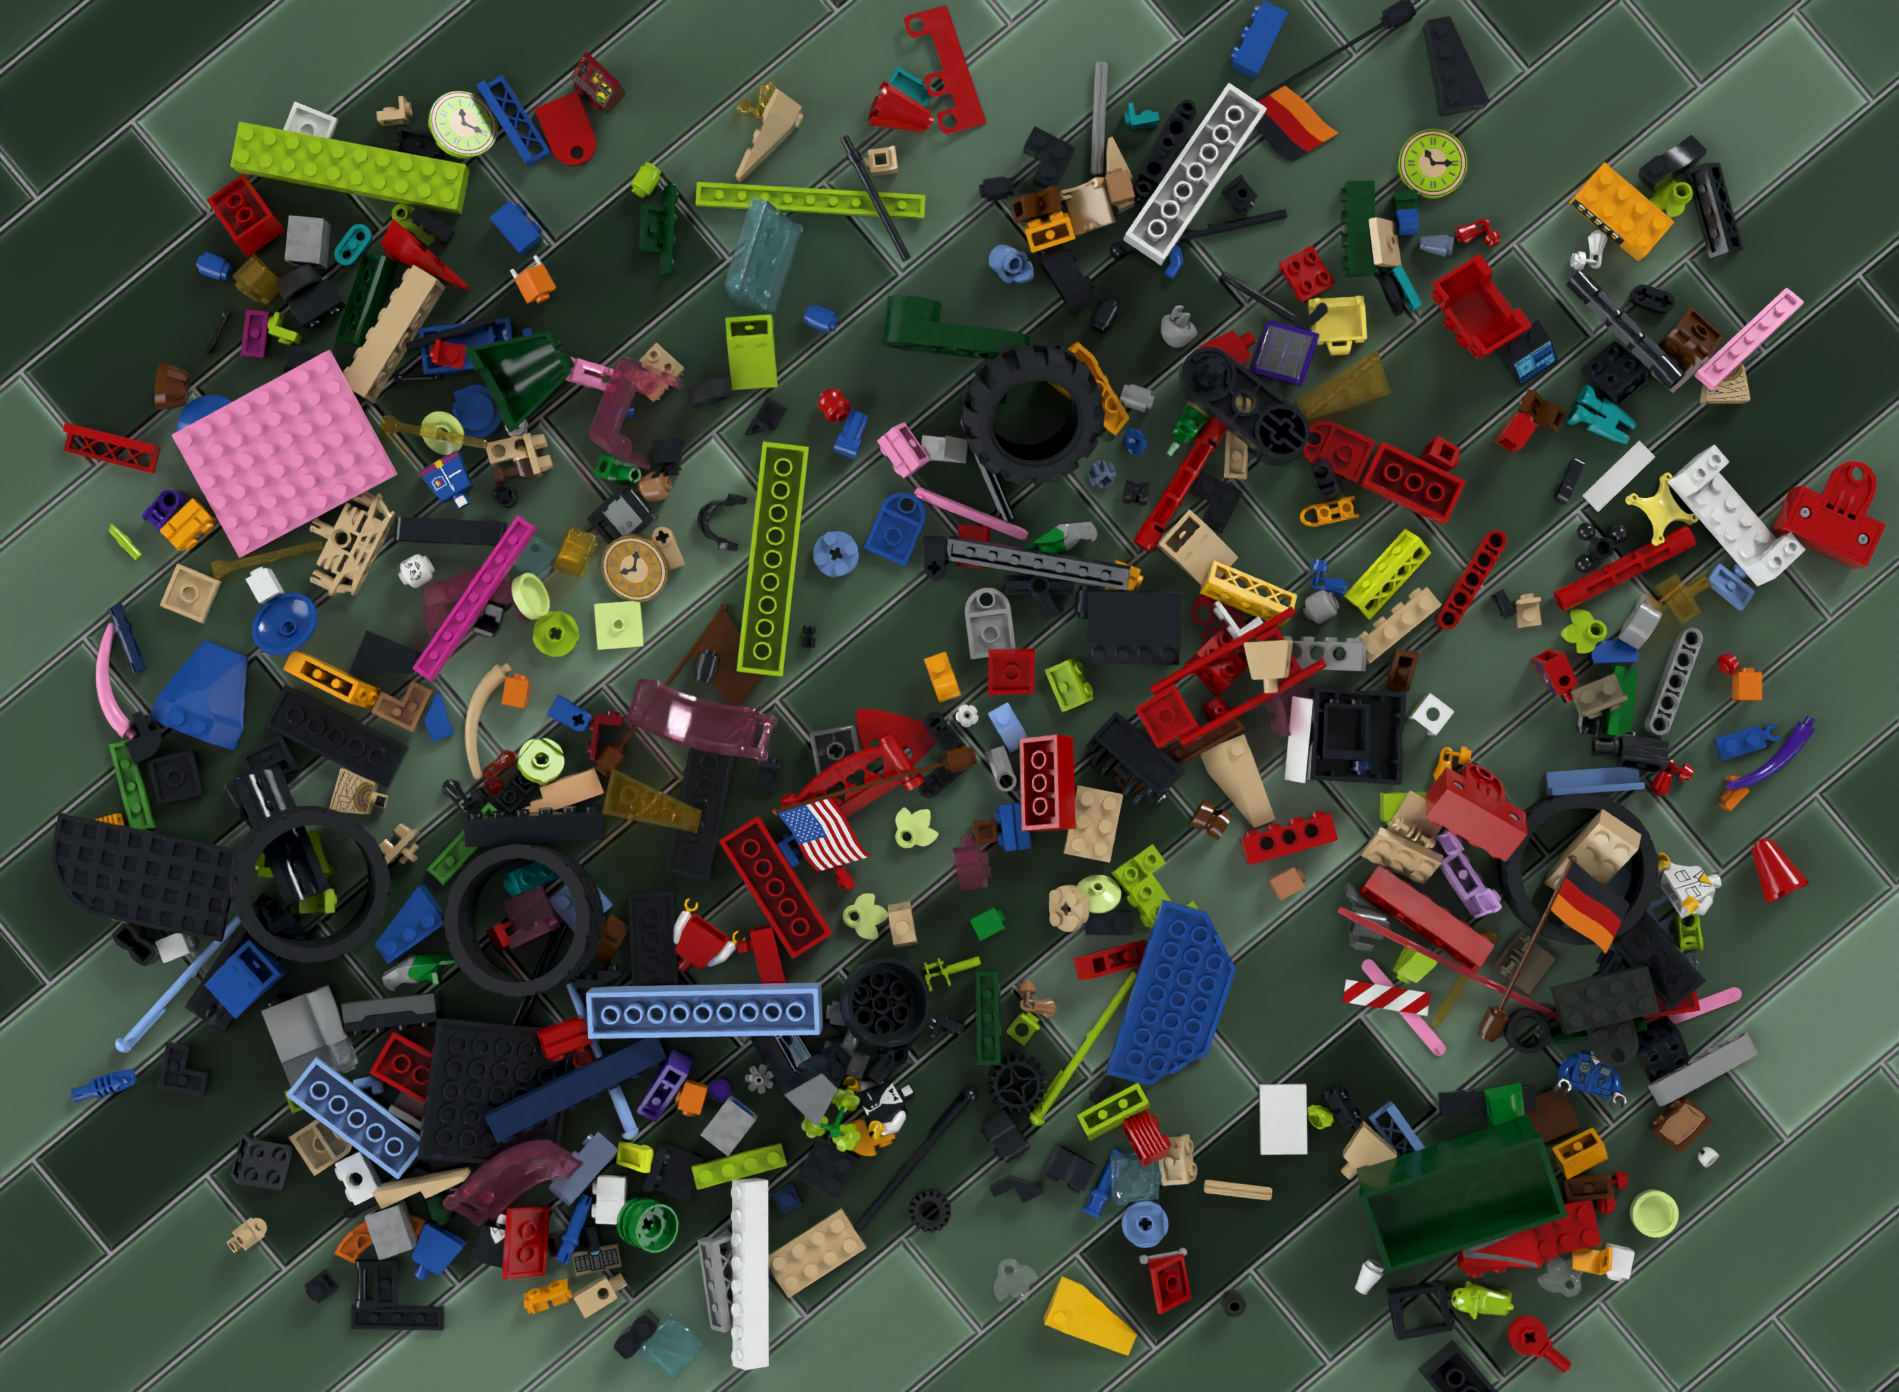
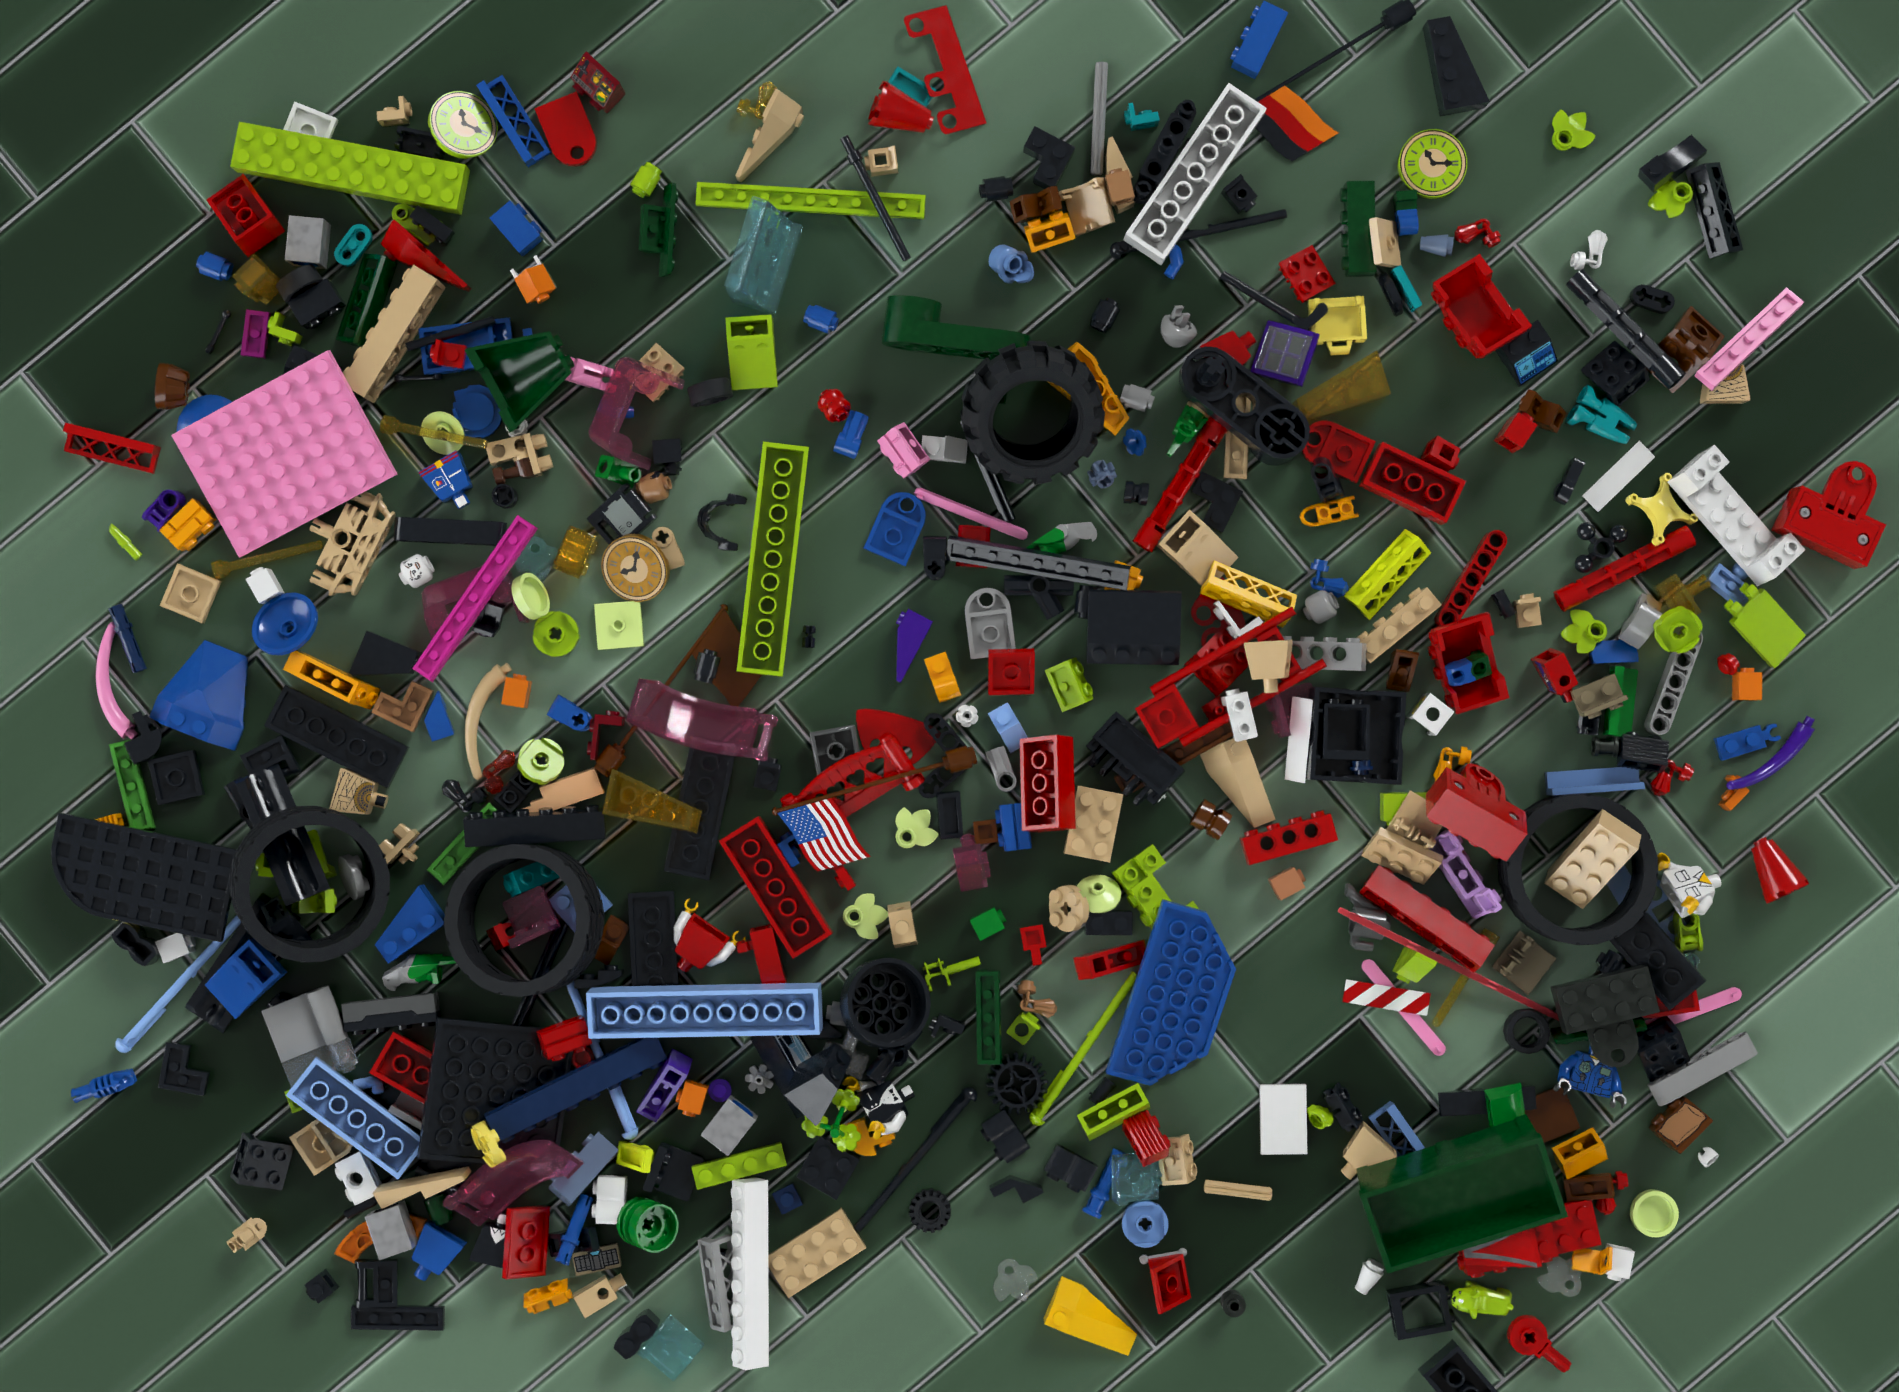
(351, 876): none -> light grey tile
(487, 1142): none -> light yellow plate
(767, 417): black slope -> none
(823, 558): medium blue plate -> none
(910, 636): none -> dark purple slope
(949, 815): none -> black tile
(1033, 940): none -> red plate
(1066, 277): black brick -> none
(1240, 714): none -> white bracket
(1456, 642): none -> red cylinder
(1468, 669): none -> leg
(1572, 129): none -> lime plate
(1582, 905): flag -> none
(1621, 212): light orange brick -> none
(1669, 621): none -> lime plate
(1764, 625): none -> lime tile

